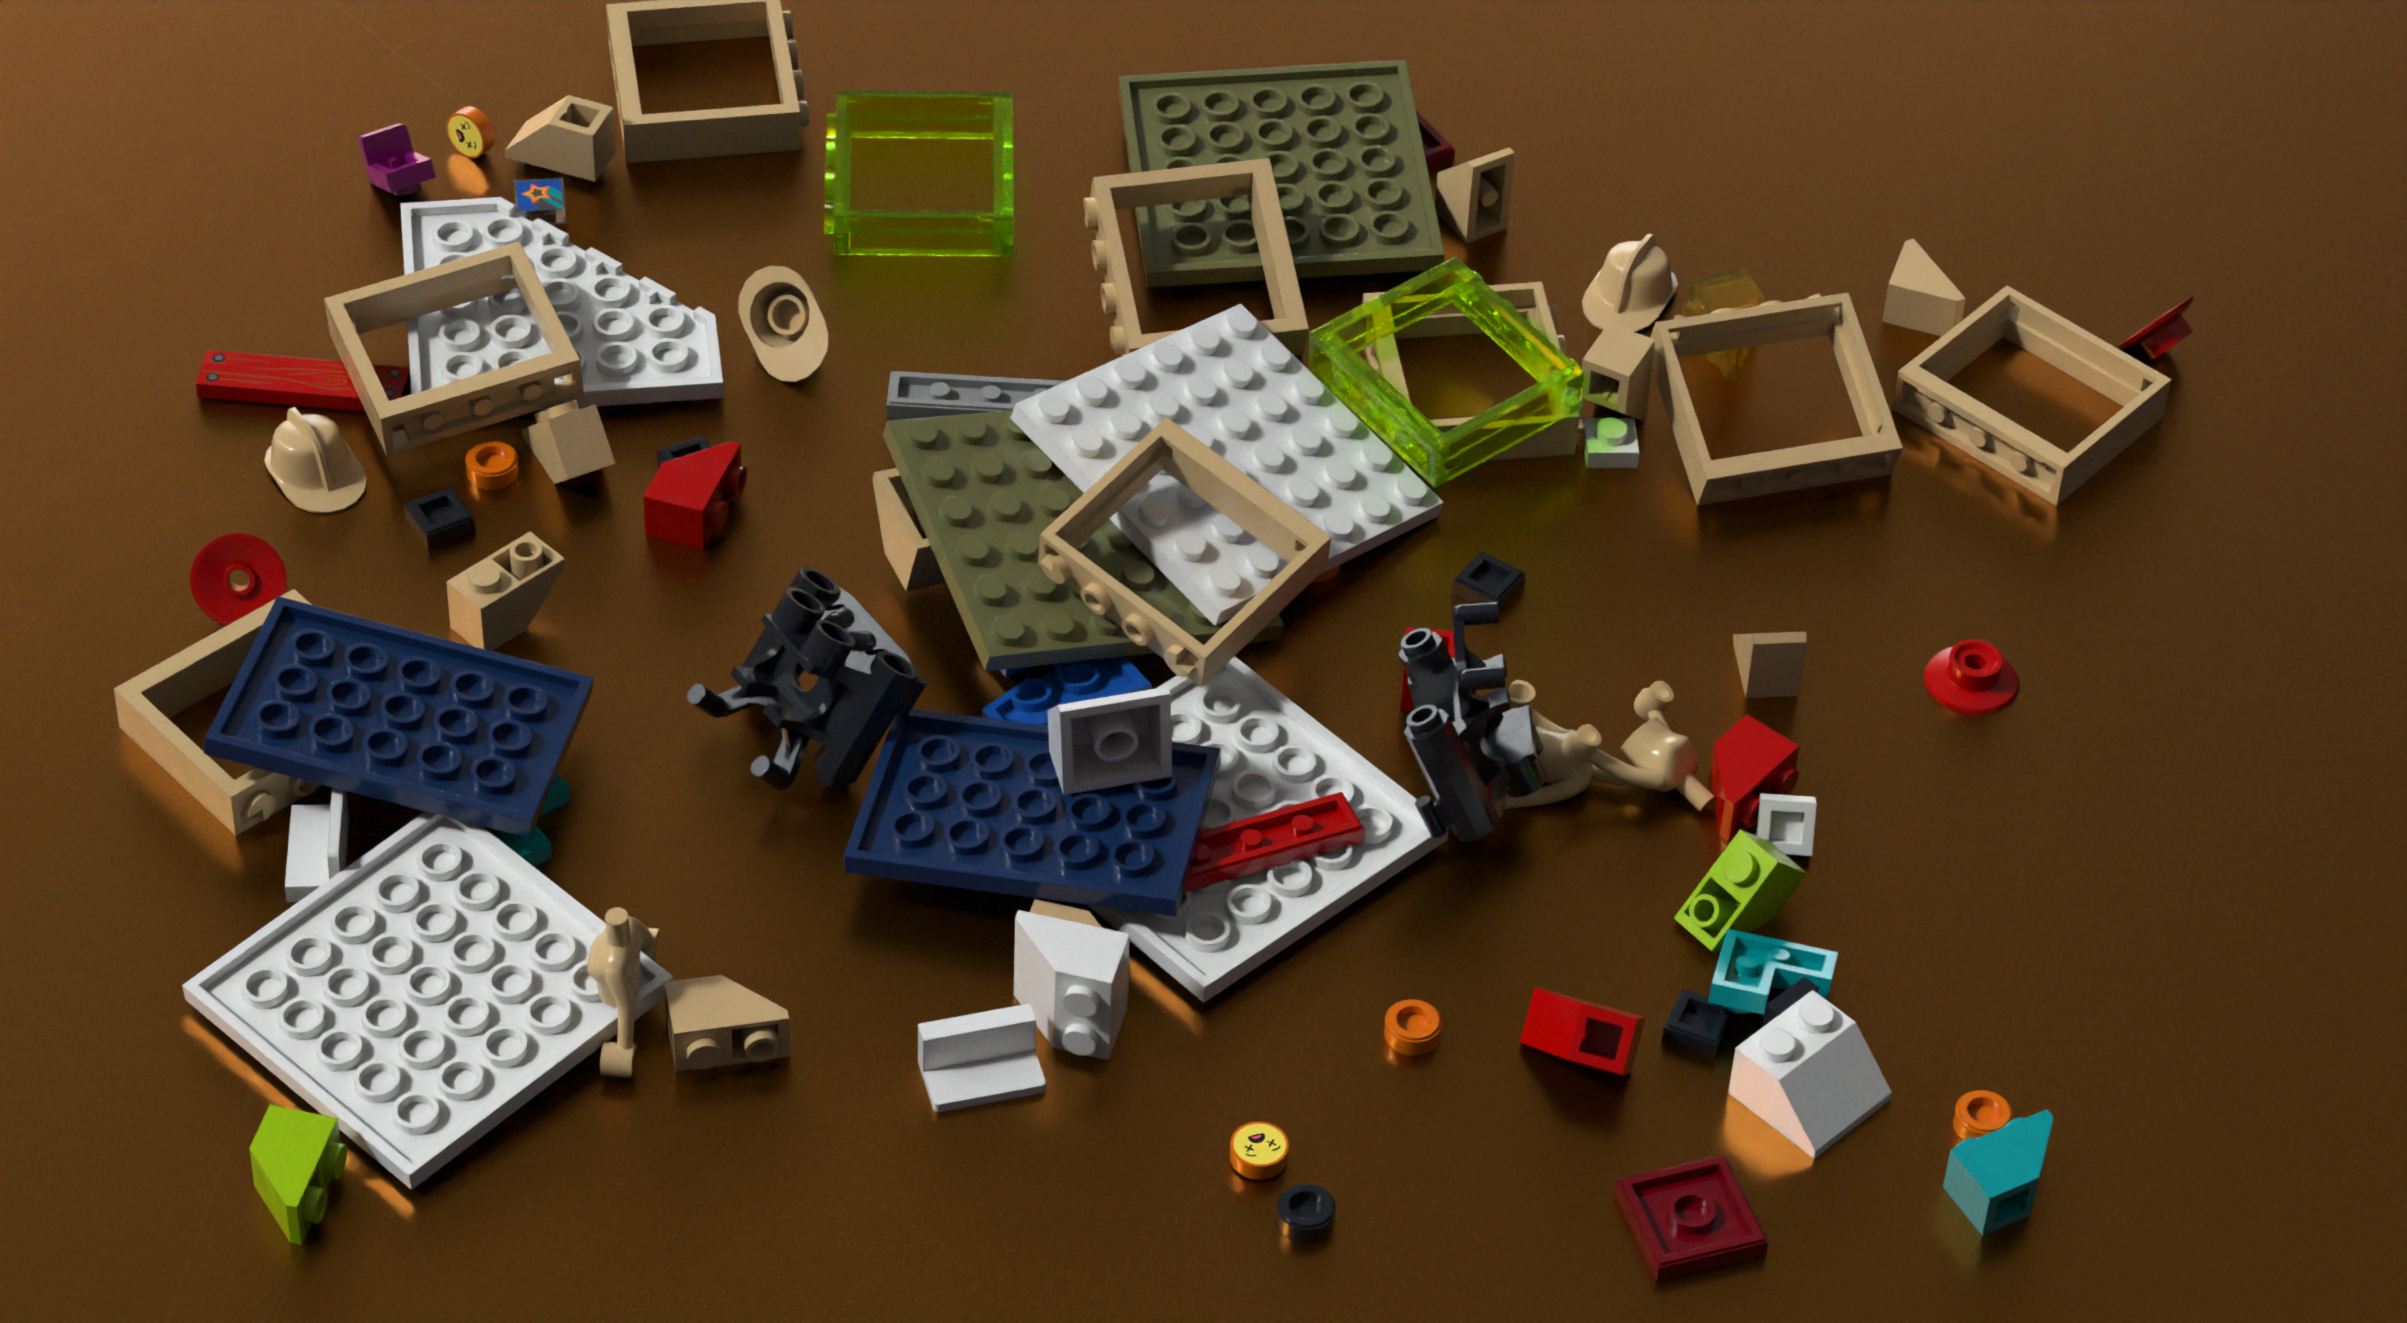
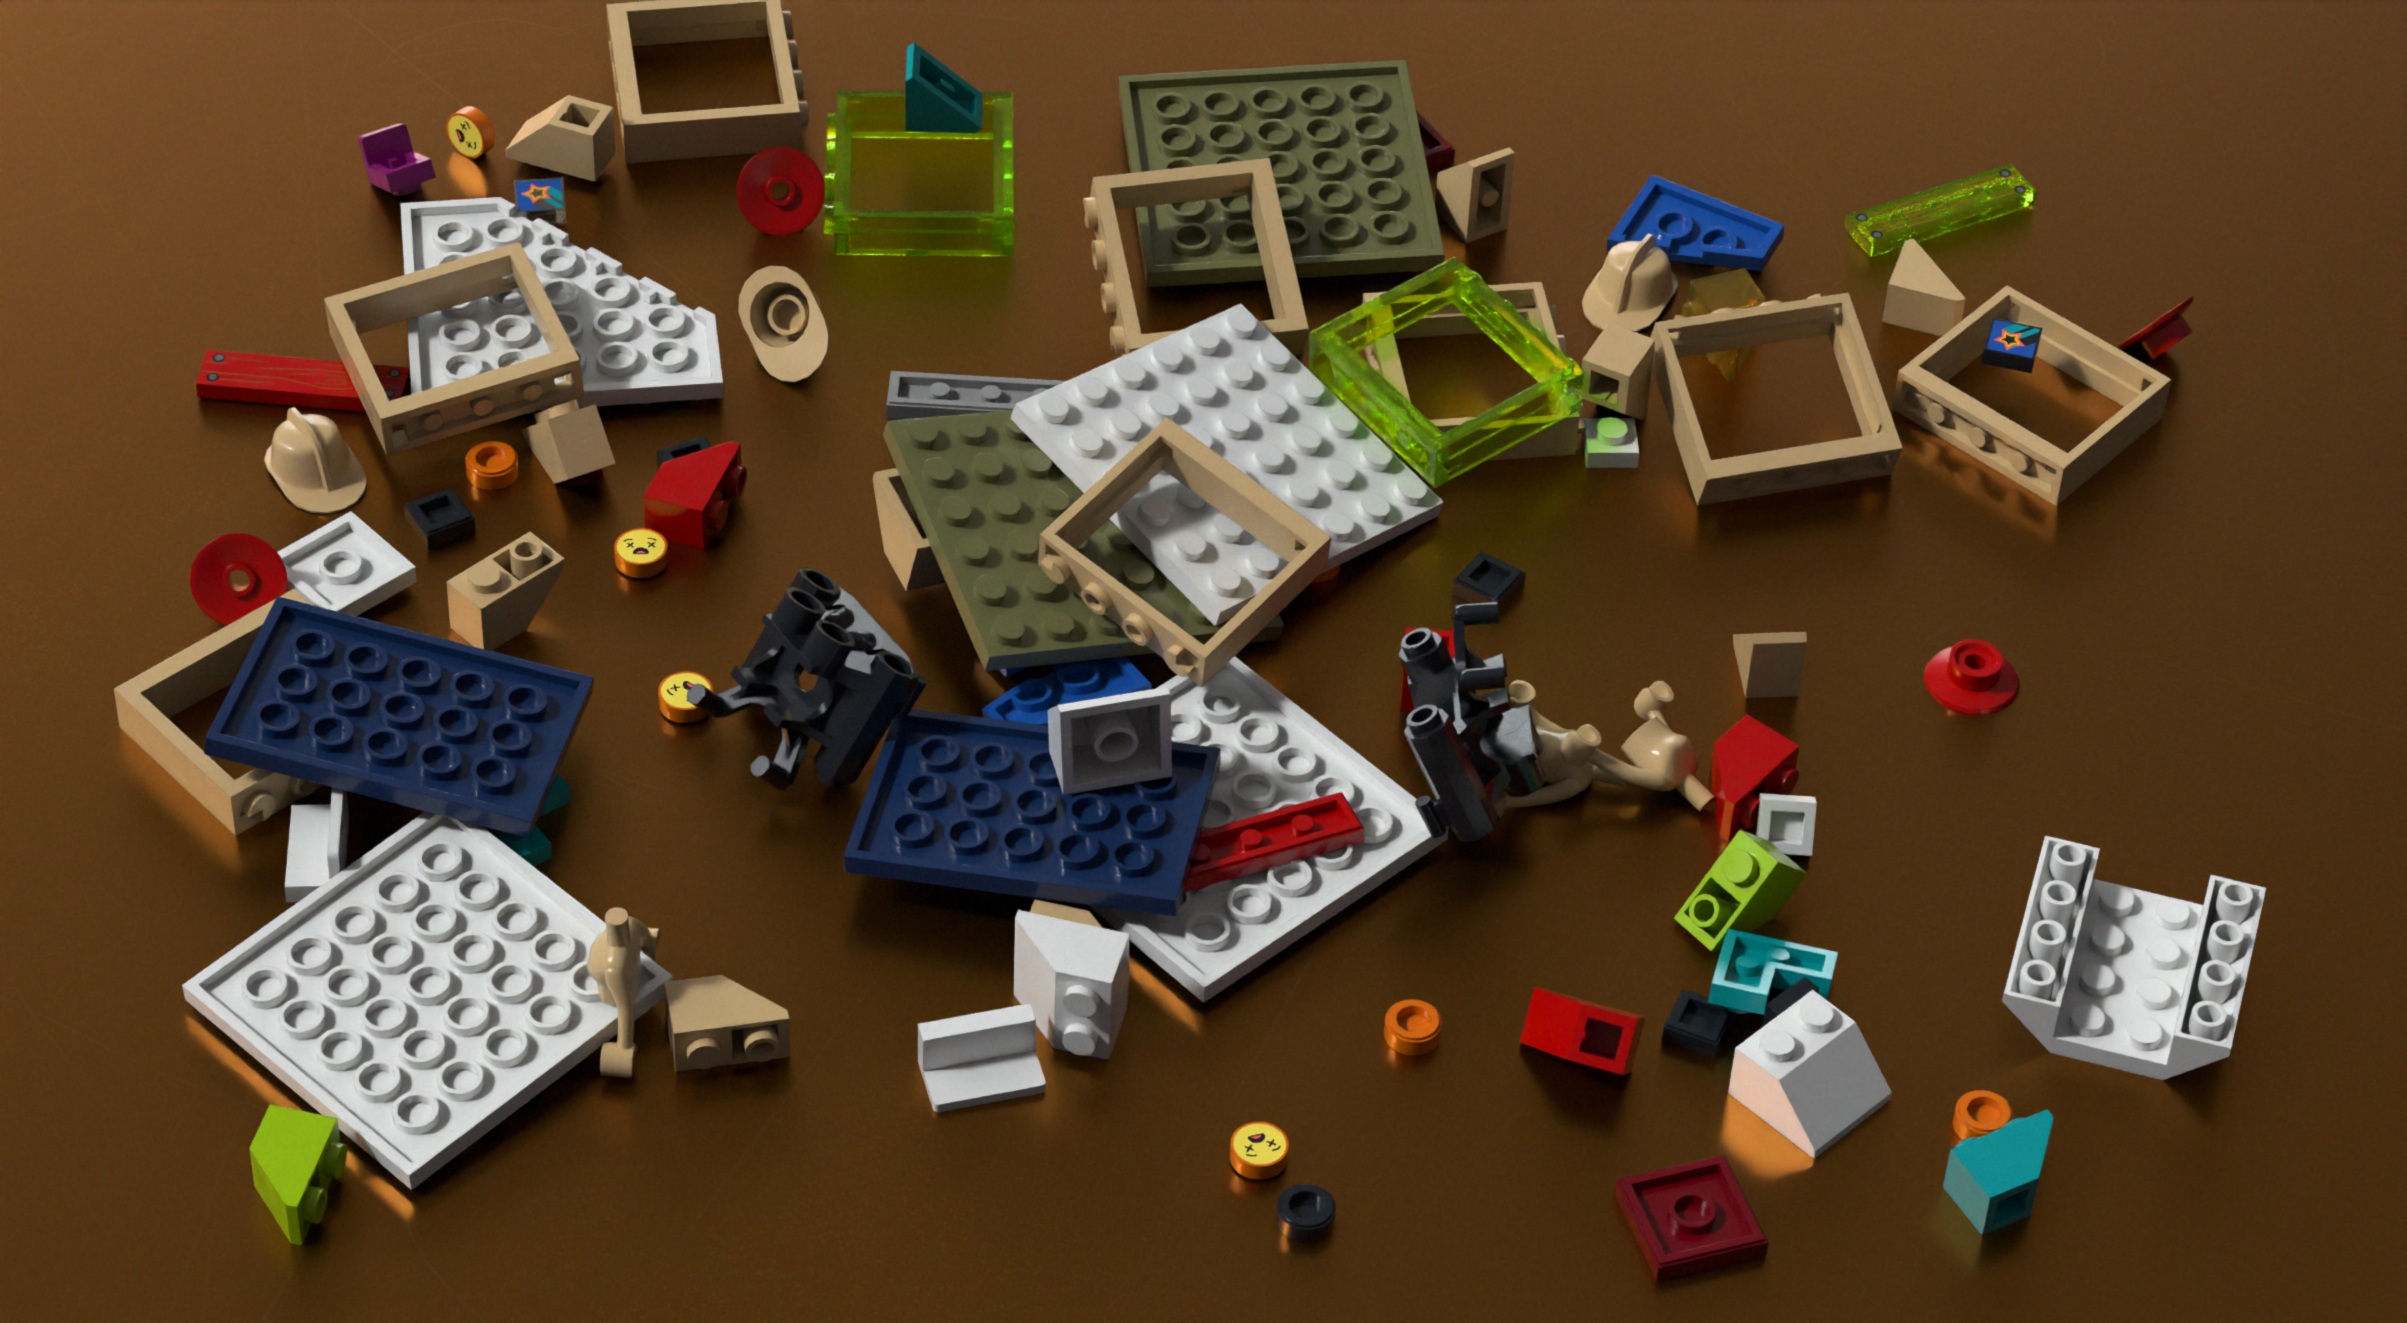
(346, 567): none -> white plate
(641, 553): none -> tile
(673, 696): none -> tile
(797, 207): none -> red piece
(938, 97): none -> teal slope
(1698, 227): none -> blue wing
(1940, 209): none -> clear neon green tile
(2011, 345): none -> tile
(2128, 970): none -> white slope

